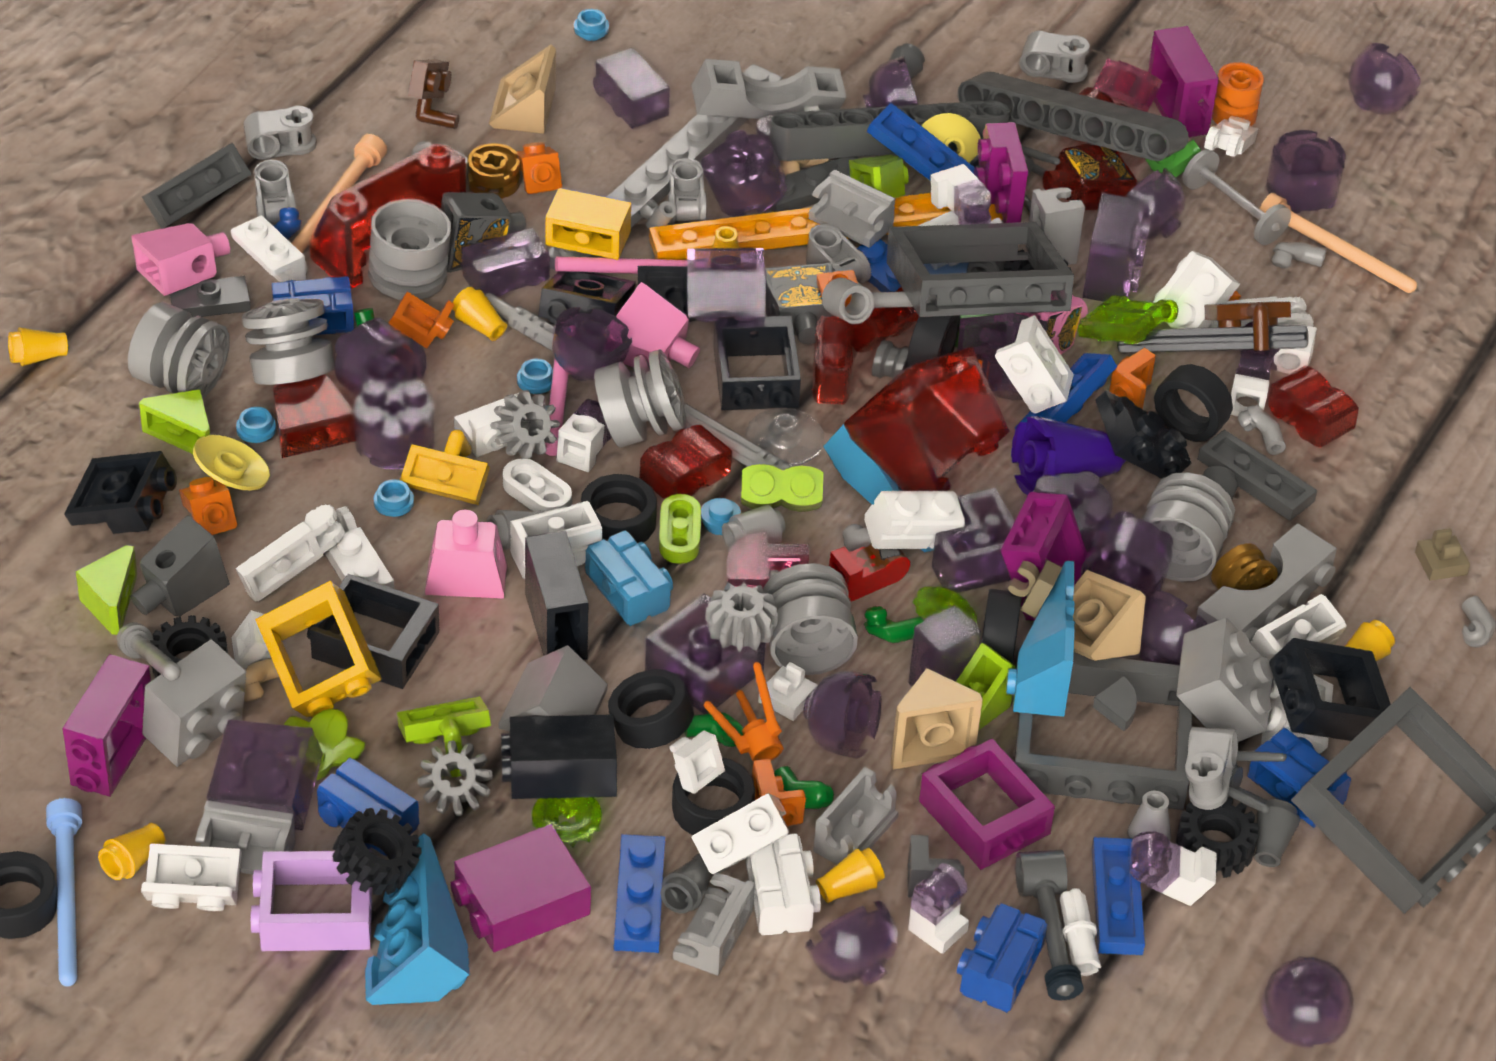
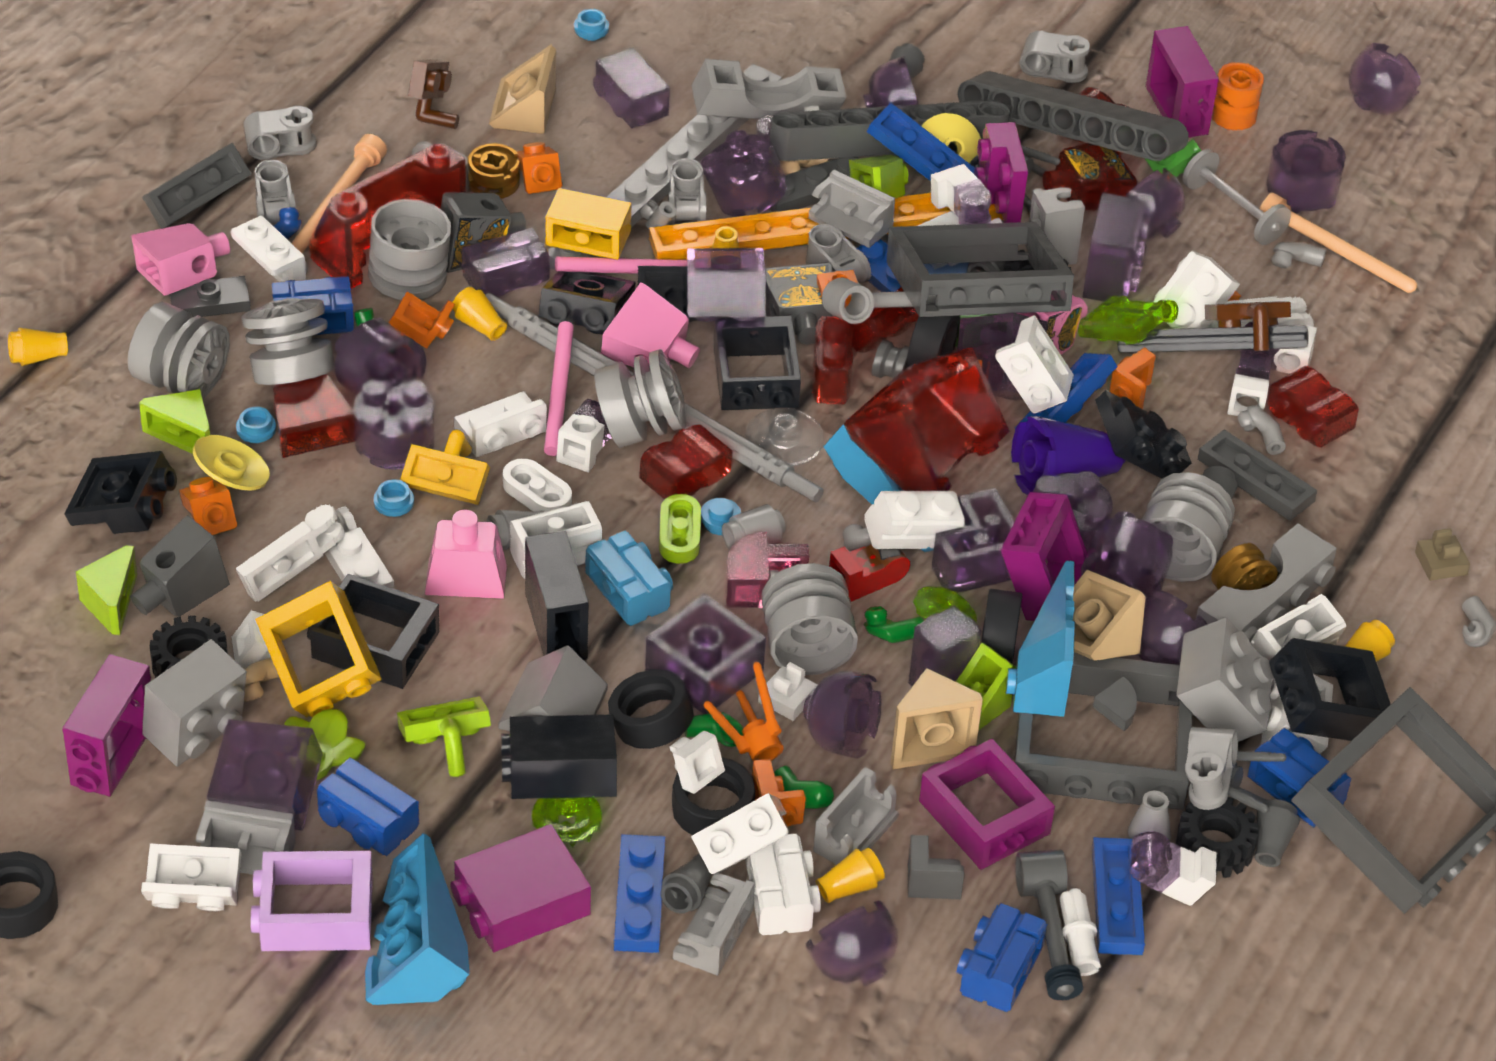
(64, 820): light blue piece -> none
(129, 852): yellow cone -> none
(135, 642): light grey piece -> none
(369, 868): black tyre -> none
(442, 788): light grey gear -> none
(520, 439): light grey gear -> none
(535, 376): dark azure plate -> none
(589, 342): clear purple cylinder -> none
(628, 490): black tyre -> none
(741, 616): light grey gear -> none
(793, 488): lime brick -> none
(936, 908): leg -> none
(1038, 586): dark tan tile -> none
(1128, 84): clear pink brick -> none
(1207, 388): black tyre -> none
(1231, 135): white hinge -> none
(1308, 1002): clear purple cylinder -> none

